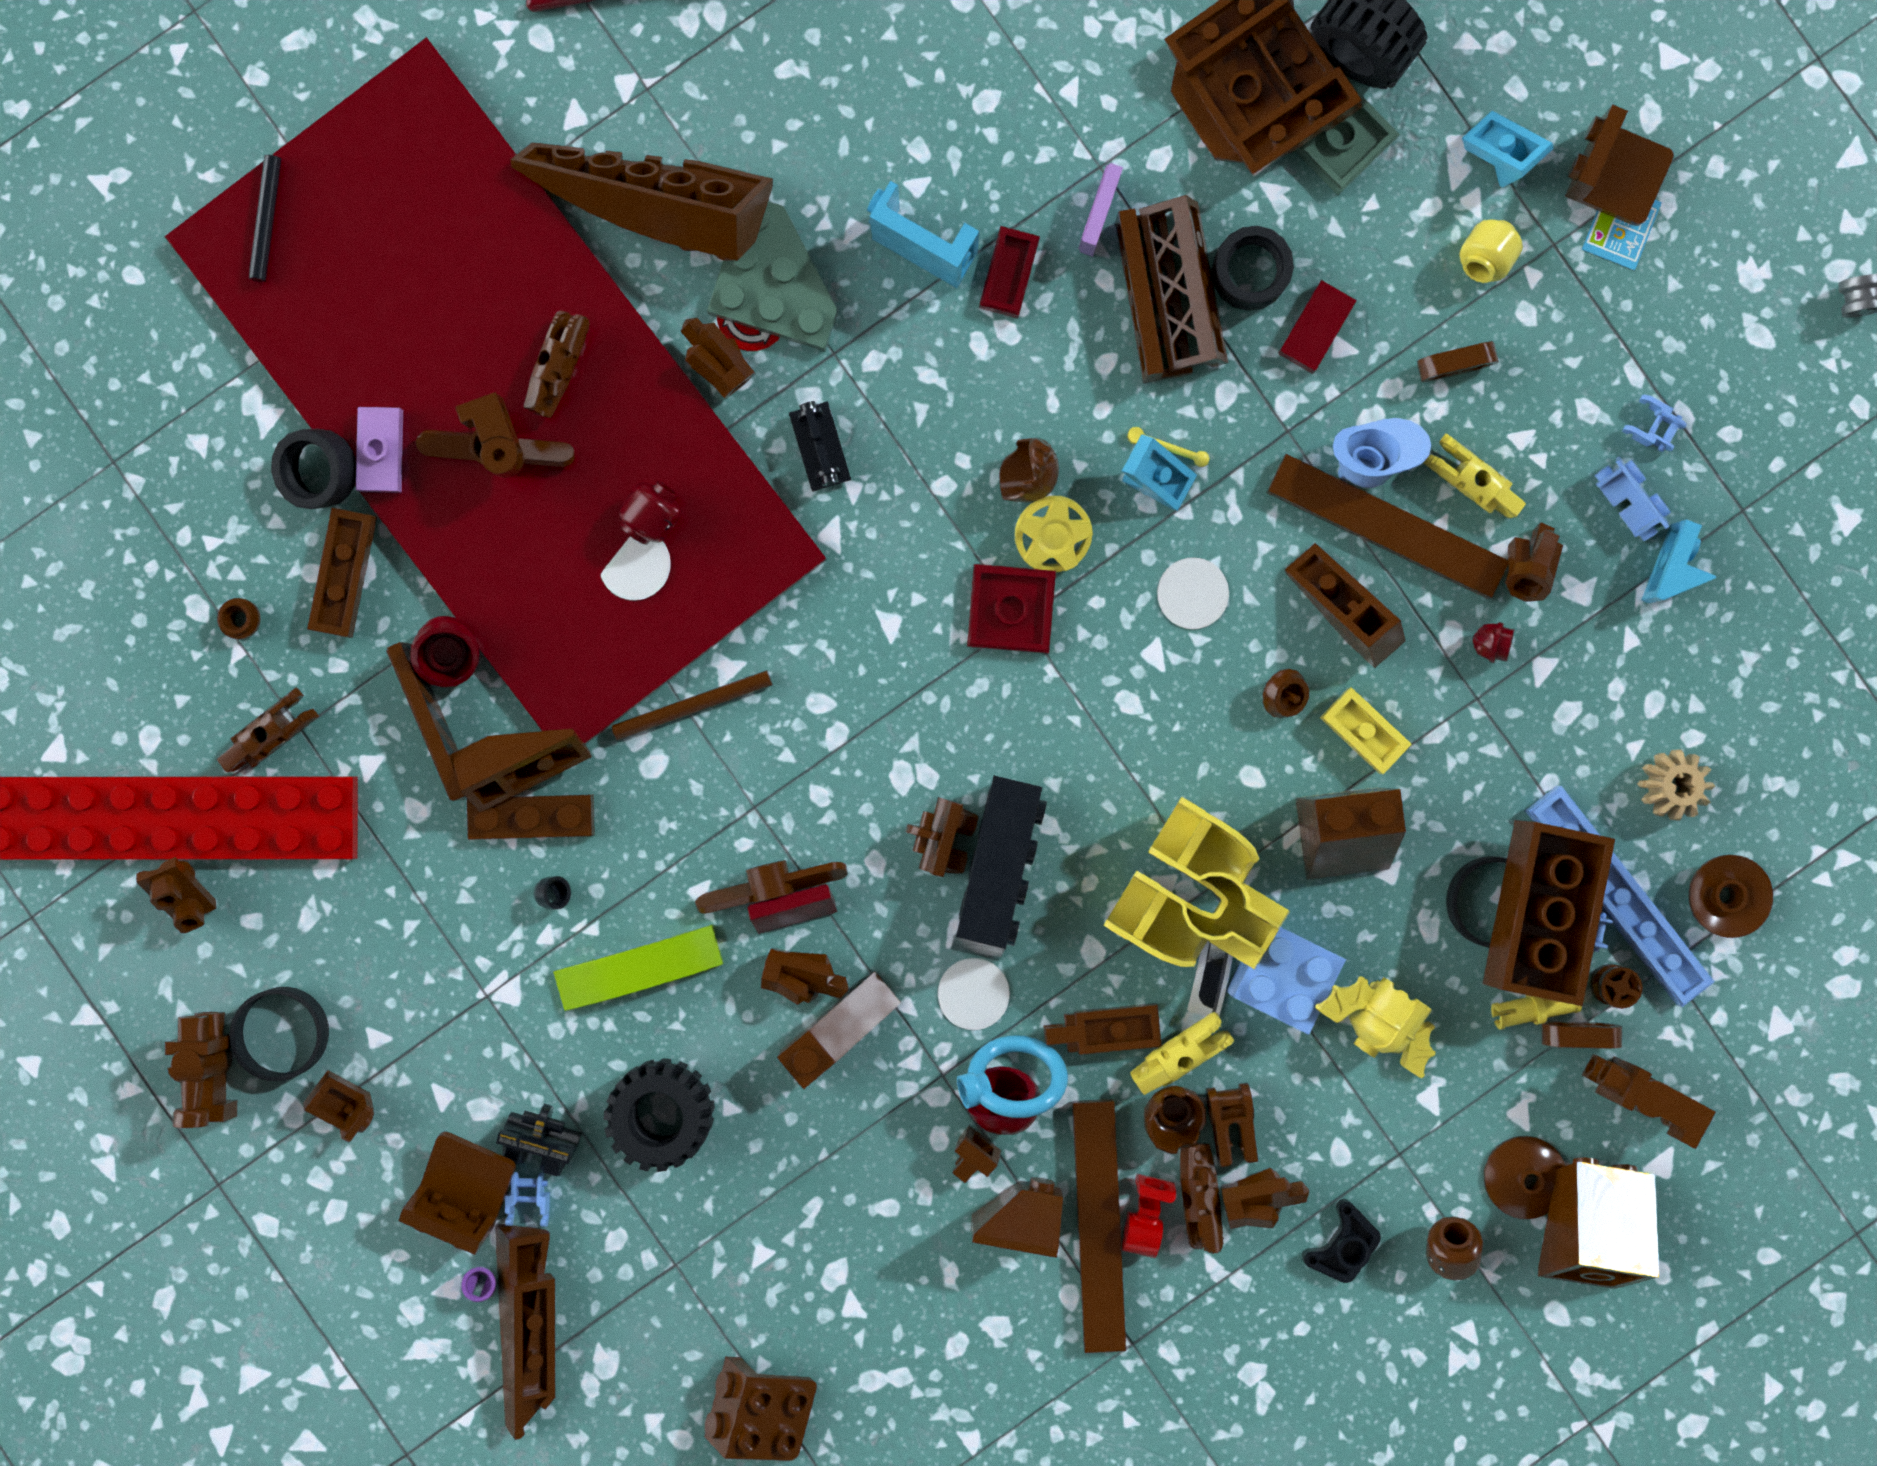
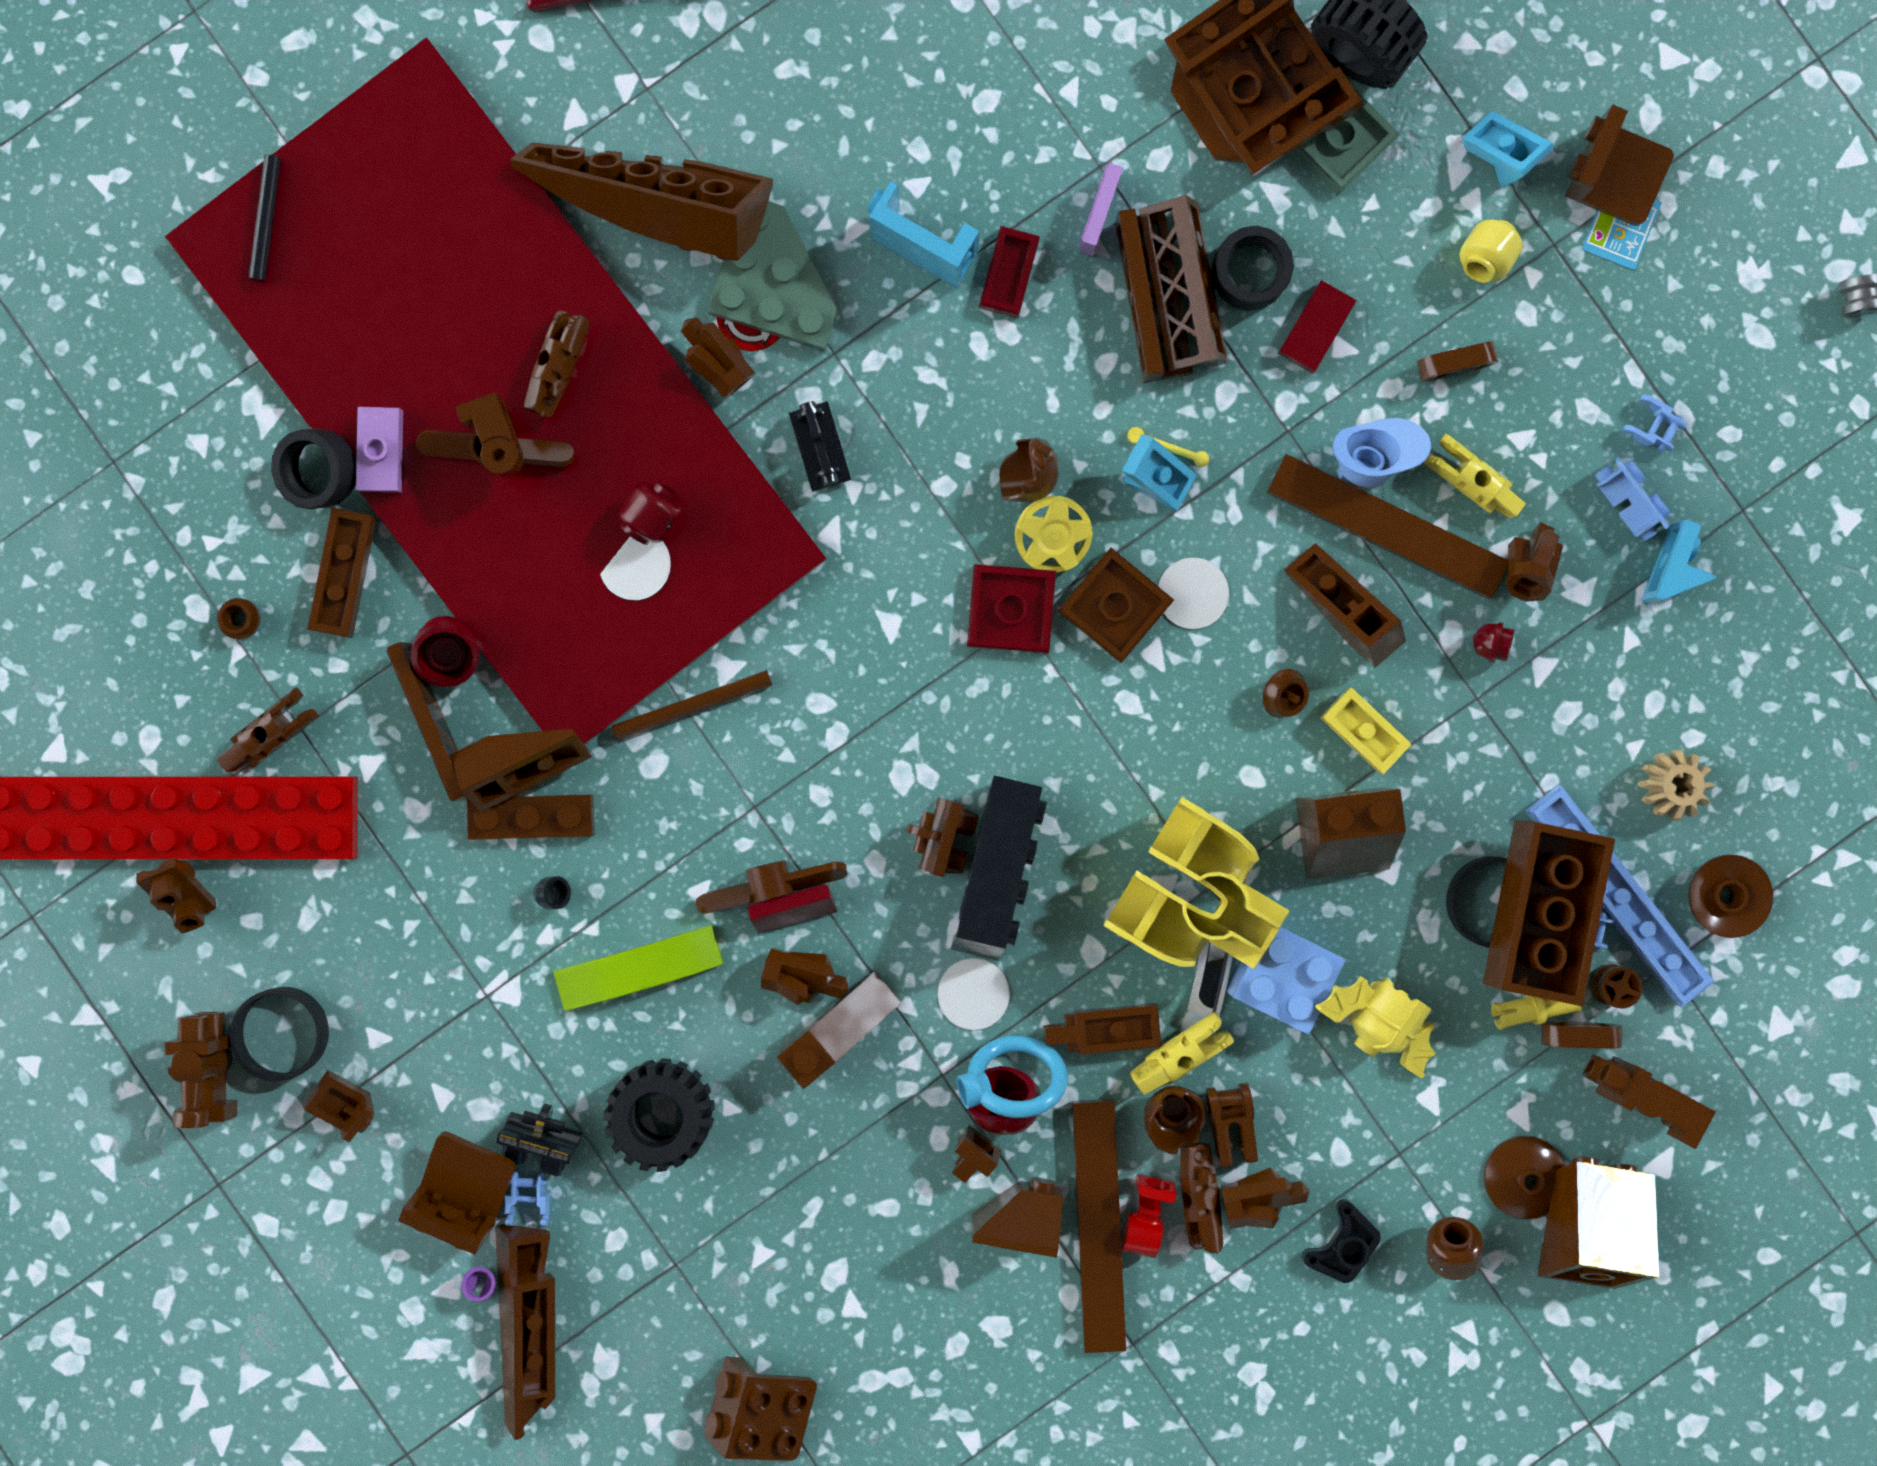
(1115, 605): none -> reddish brown tile

